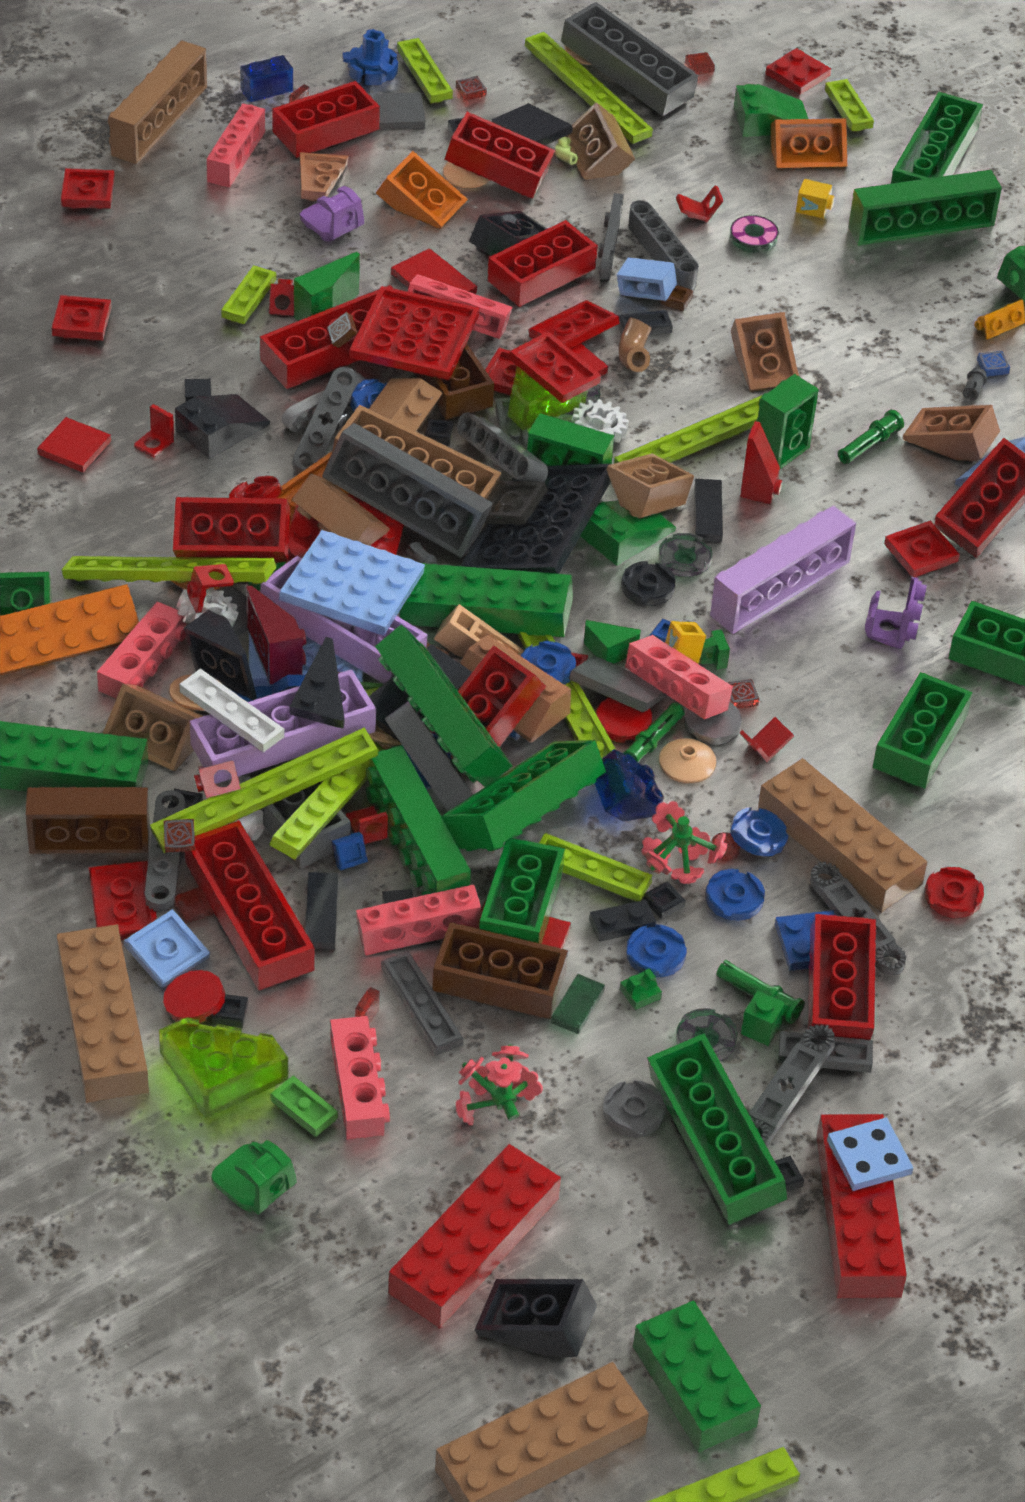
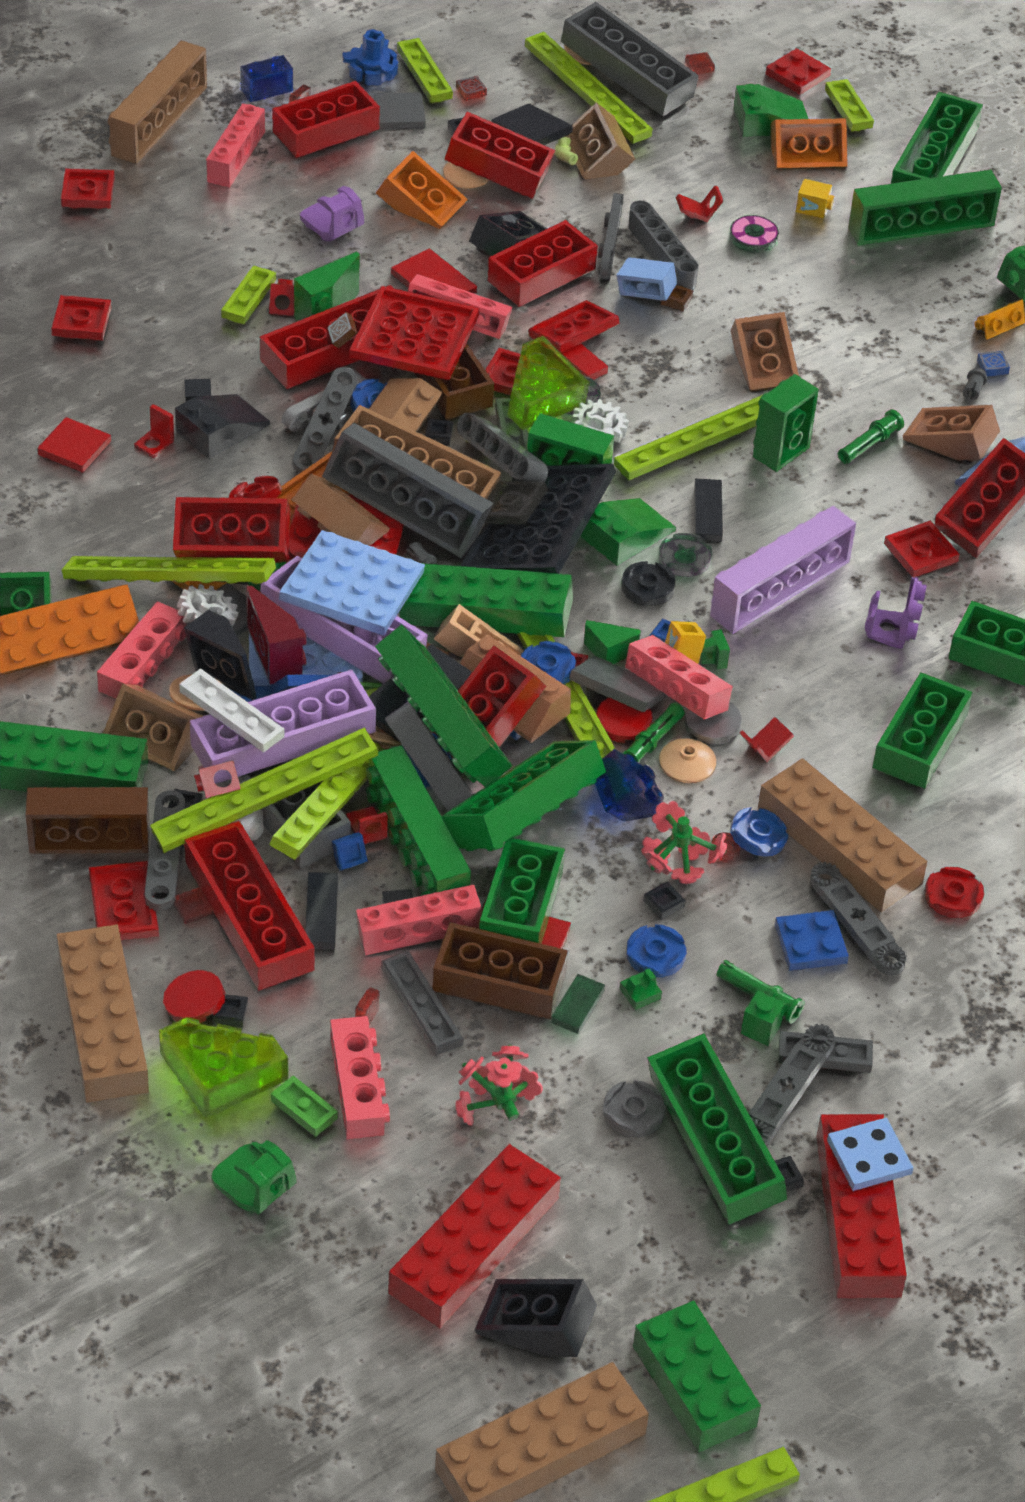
(166, 948): light blue tile -> none
(179, 835): tile -> none
(201, 581): red bracket -> none
(319, 174): nougat wing -> none
(320, 691): black wing -> none
(555, 367): red plate -> none
(601, 870): lime plate -> none
(621, 920): black plate -> none
(631, 345): medium nougat cylinder -> none
(649, 485): medium nougat slope -> none
(657, 320): black tile -> none
(718, 1029): clear green tile -> none
(732, 902): blue tile -> none
(744, 694): clear red tile -> none
(761, 468): red slope -> none
(842, 975): red brick -> none

